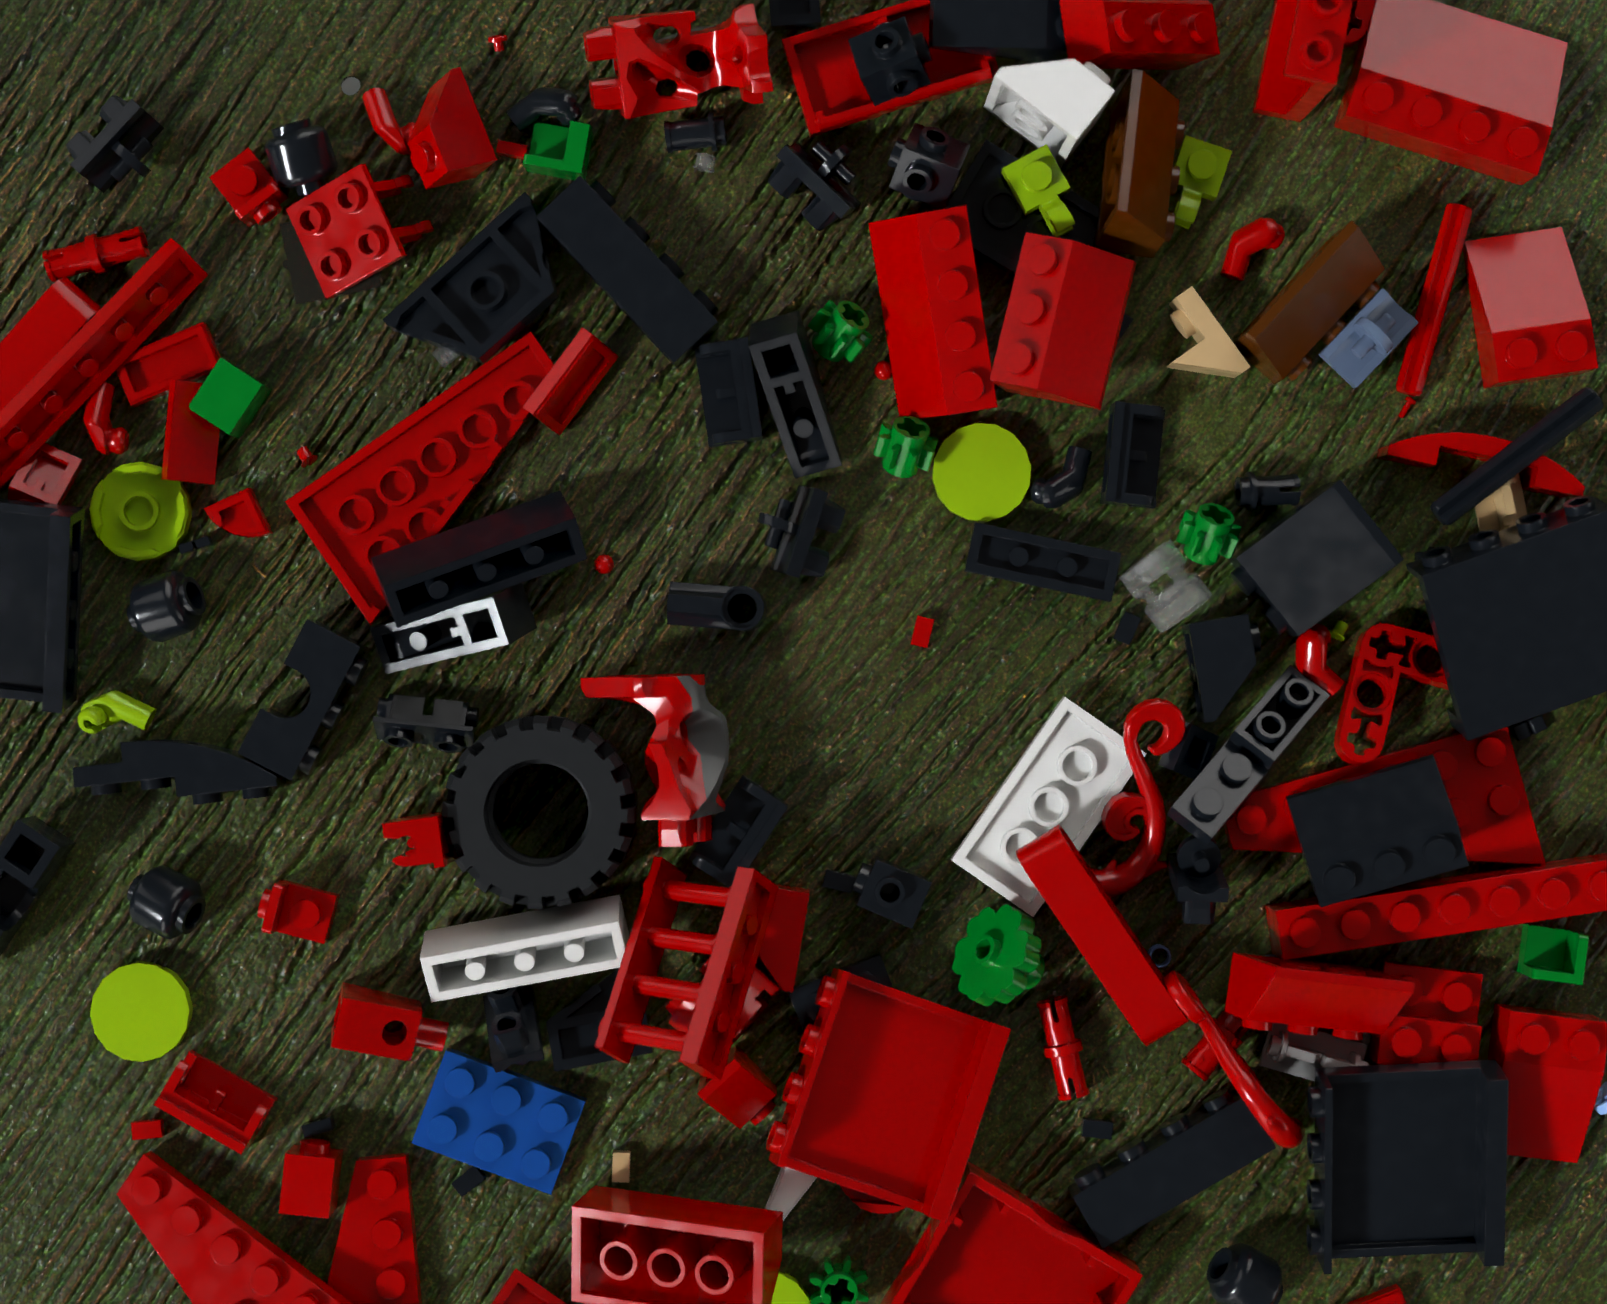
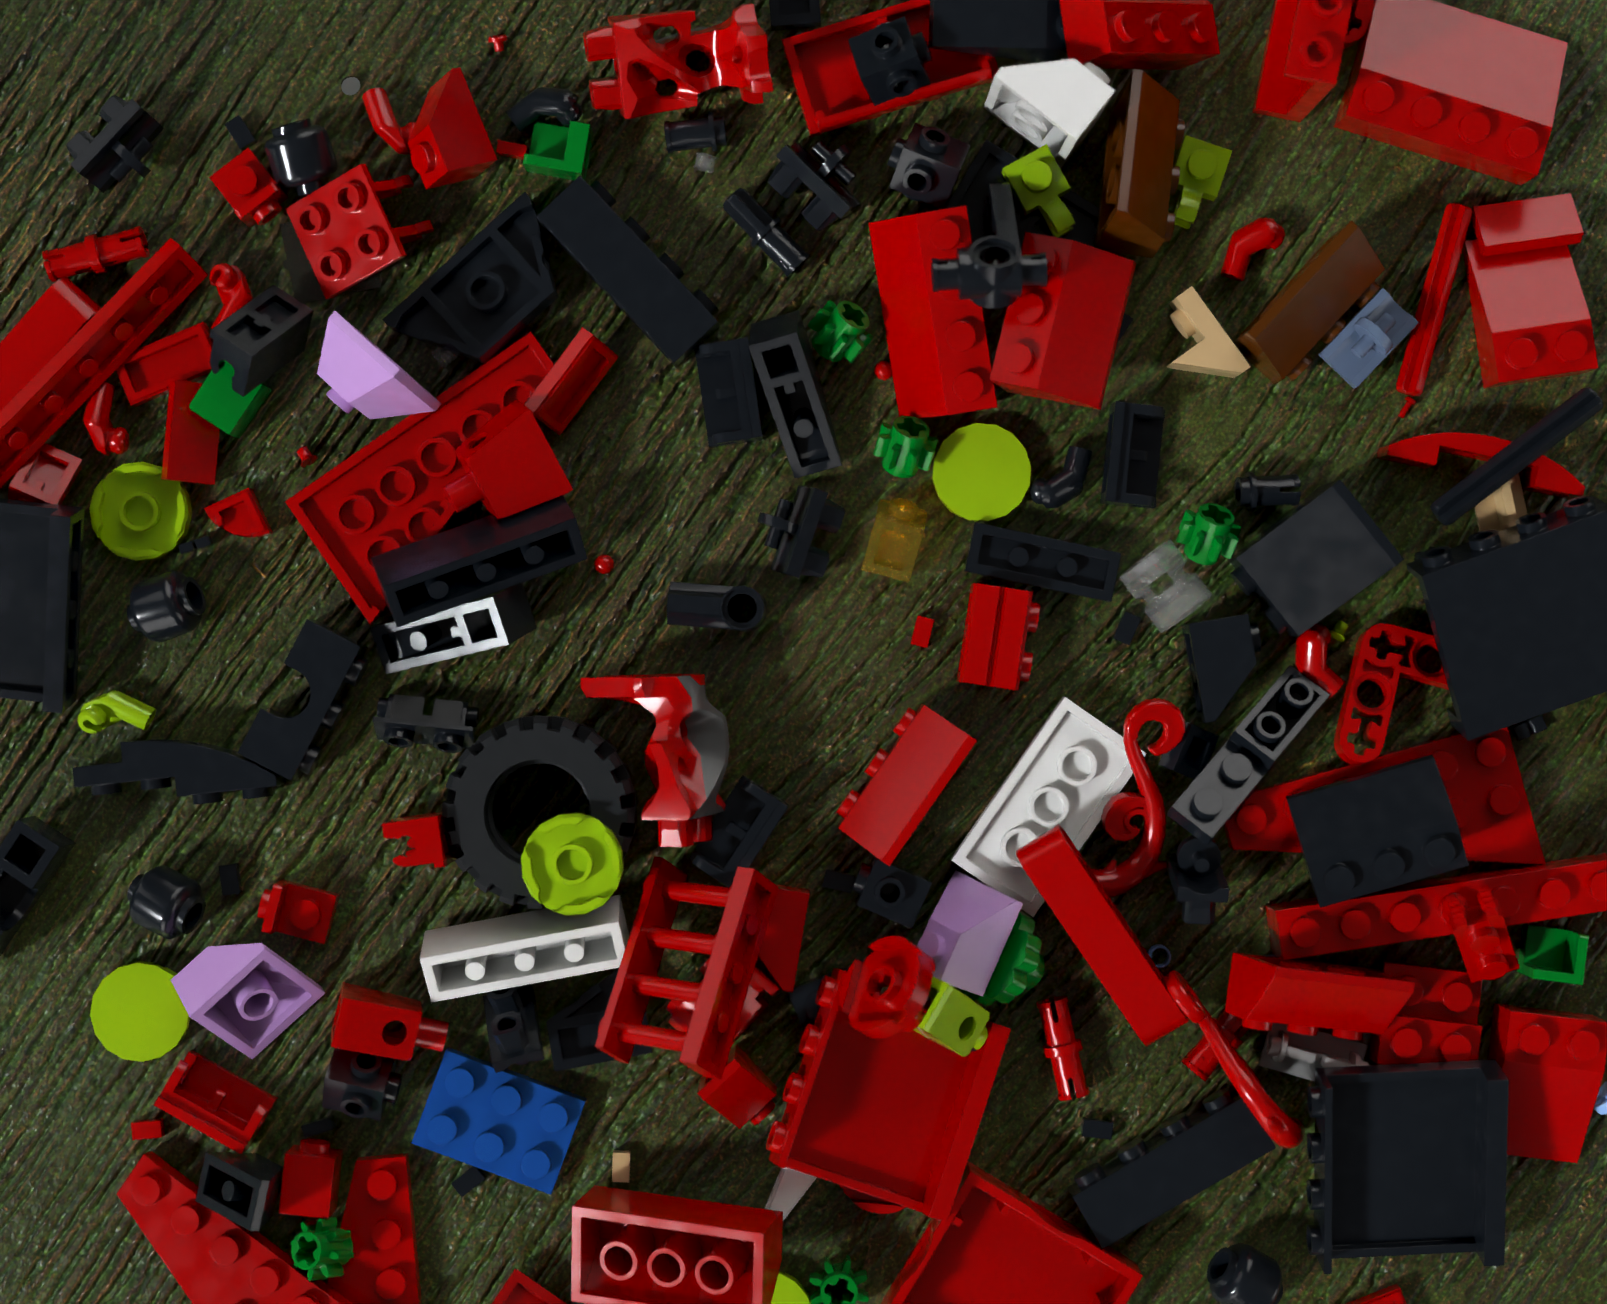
(230, 879): none -> black piece
(232, 289): none -> red arm
(240, 133): none -> black piece
(240, 1187): none -> black slope
(244, 994): none -> lavender slope
(260, 338): none -> black hinge
(322, 1249): none -> green gear
(360, 1084): none -> black brick
(367, 376): none -> lavender slope
(507, 466): none -> red torso
(572, 864): none -> lime tile
(765, 231): none -> black axle
(895, 539): none -> clear yellow bracket
(904, 782): none -> red slope
(909, 977): none -> red plate
(953, 1019): none -> lime torso
(969, 932): none -> lavender slope
(992, 267): none -> black piece
(997, 636): none -> red brick
(1482, 936): none -> red hinge
(1526, 224): none -> red tile

